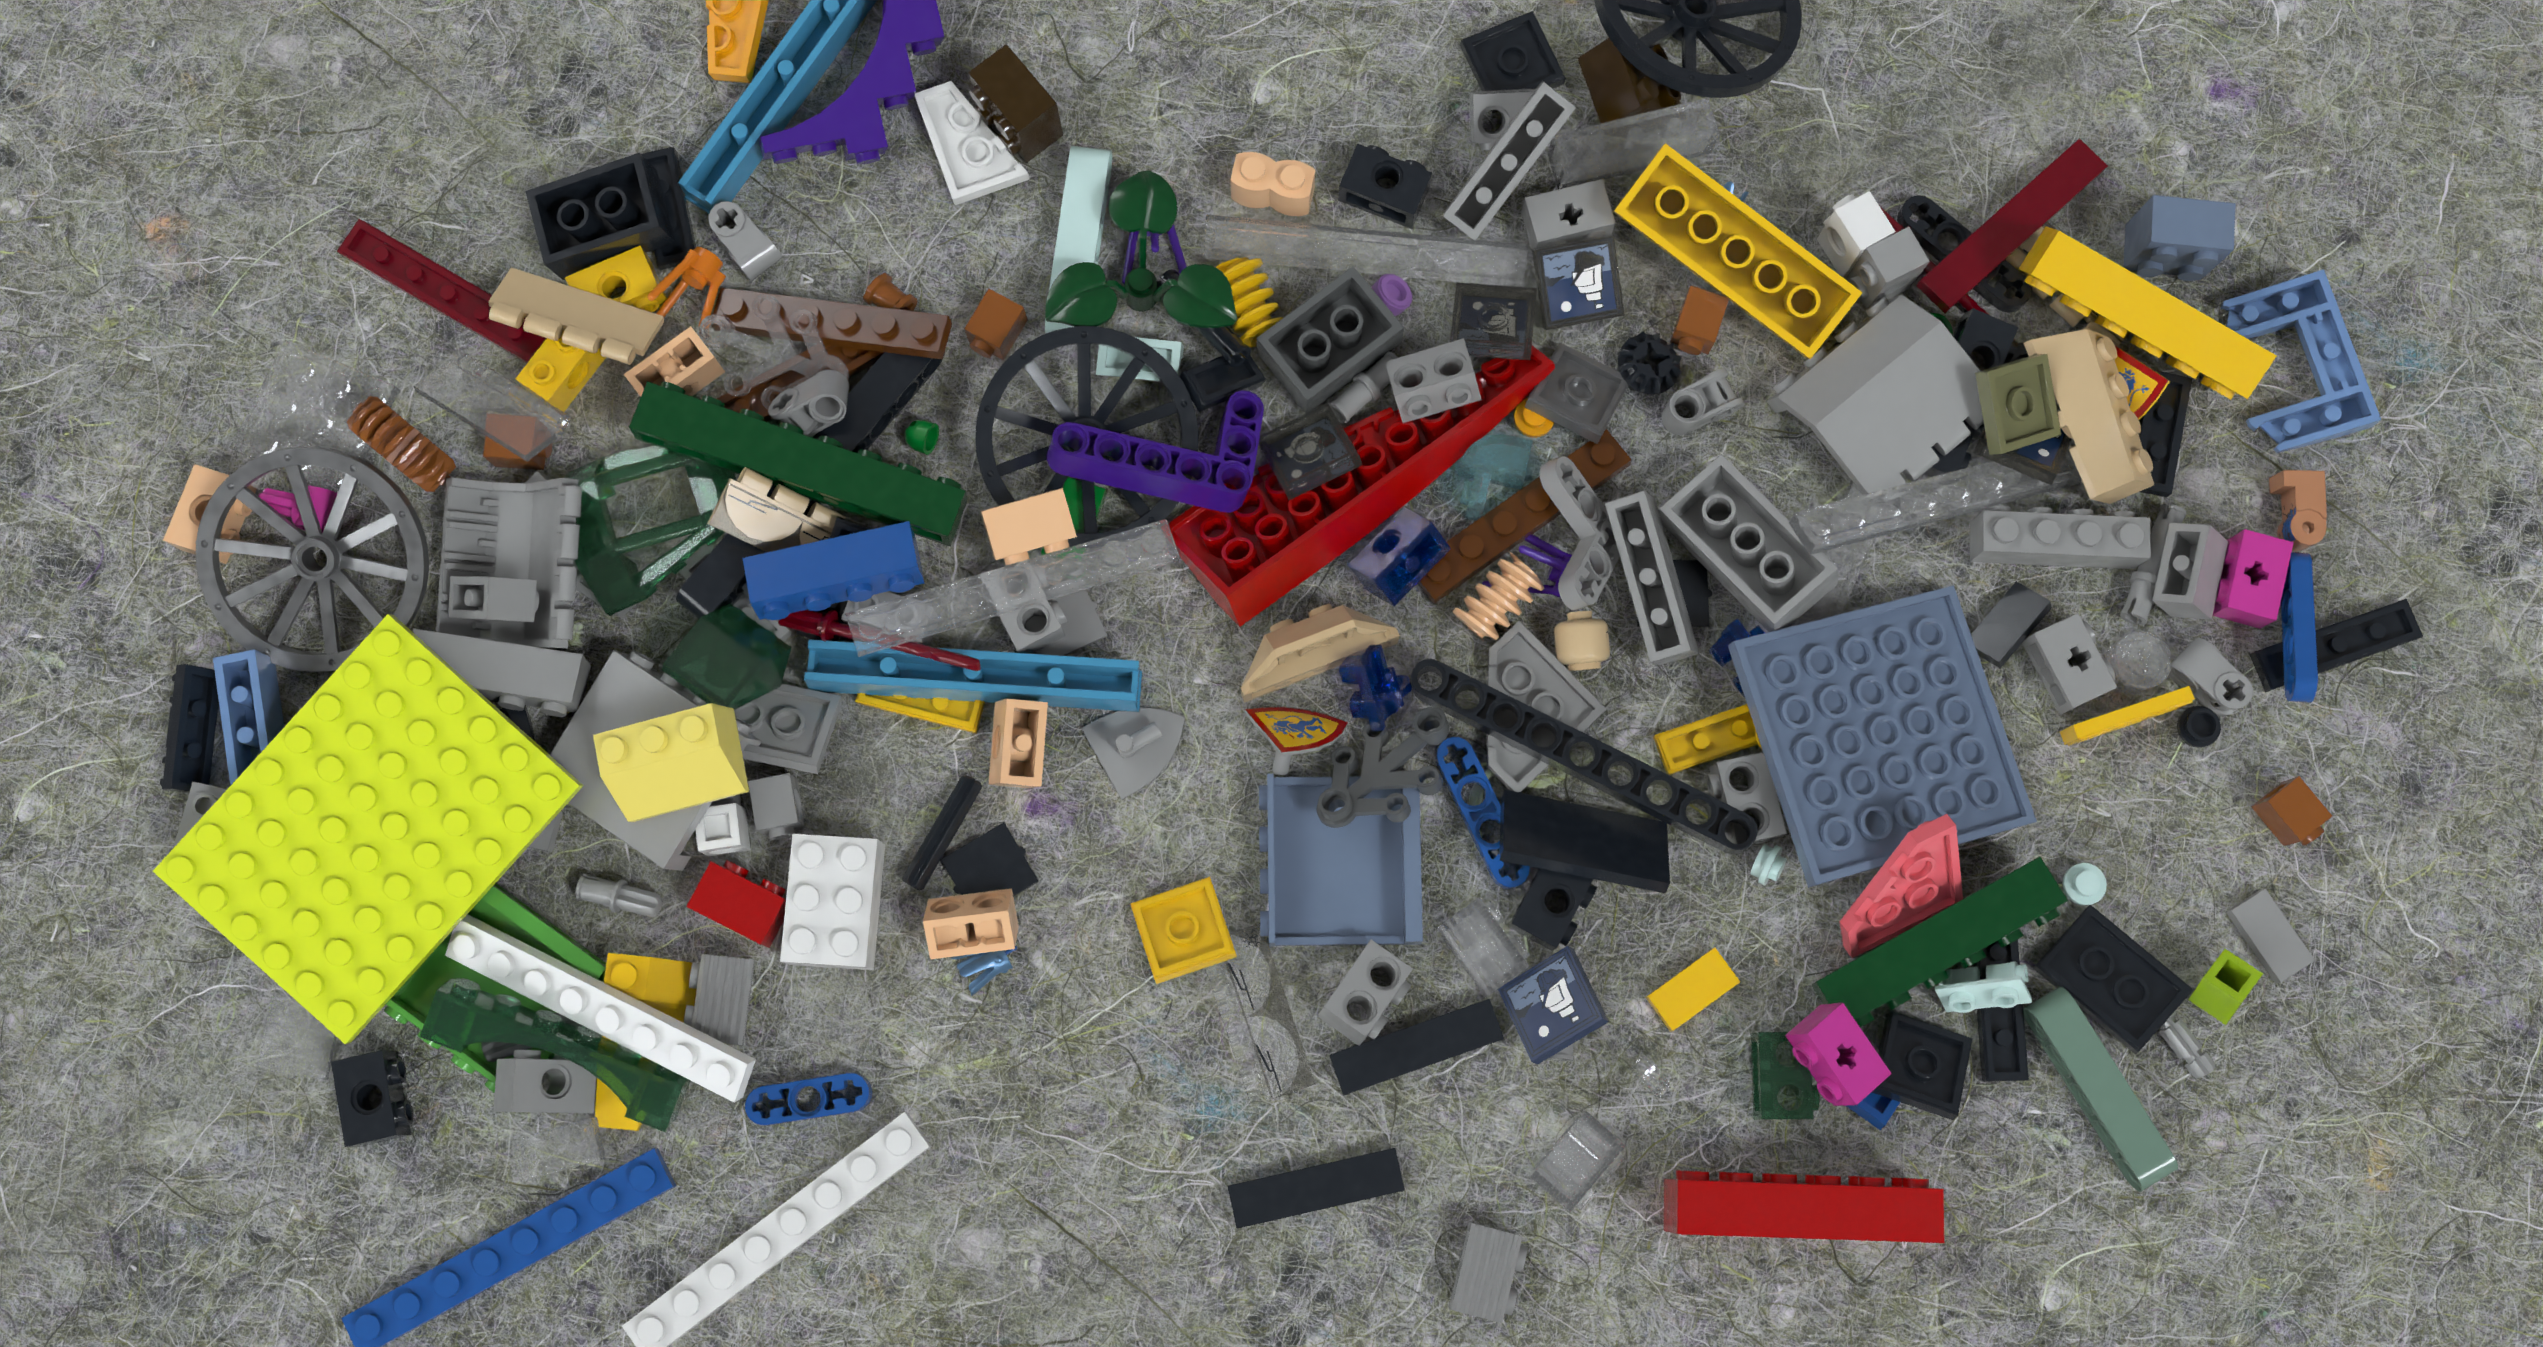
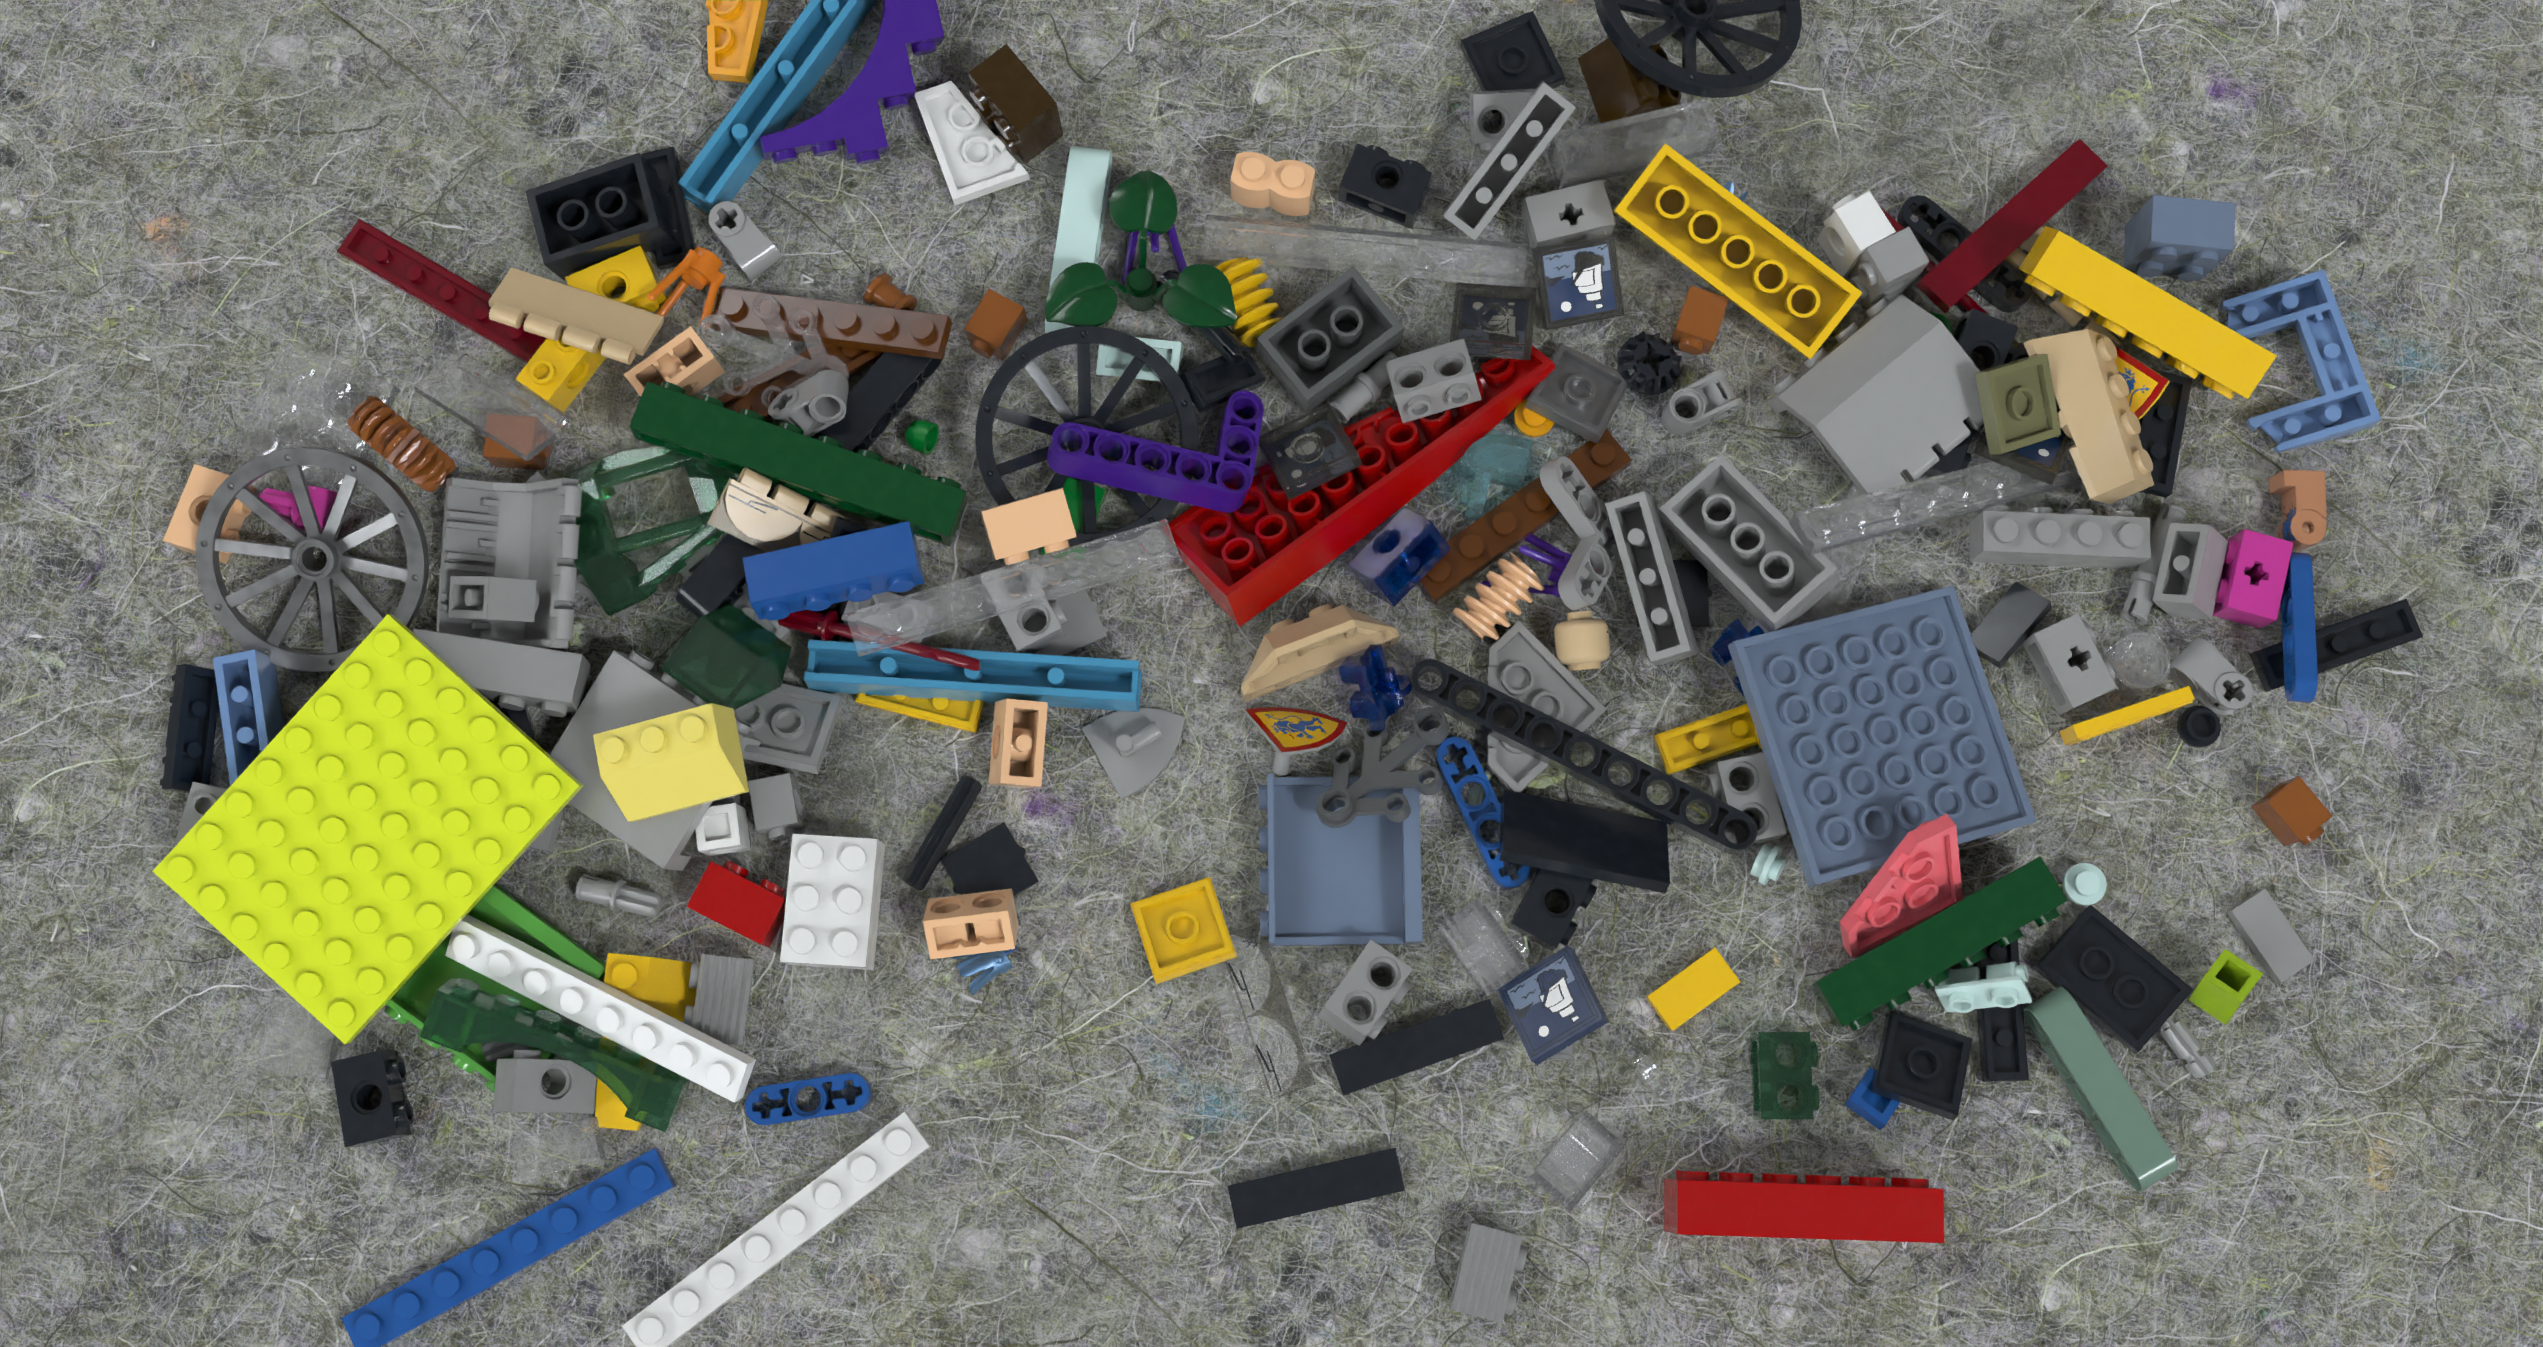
(1393, 292): medium lavender tile -> none
(1837, 1055): dark pink brick -> none

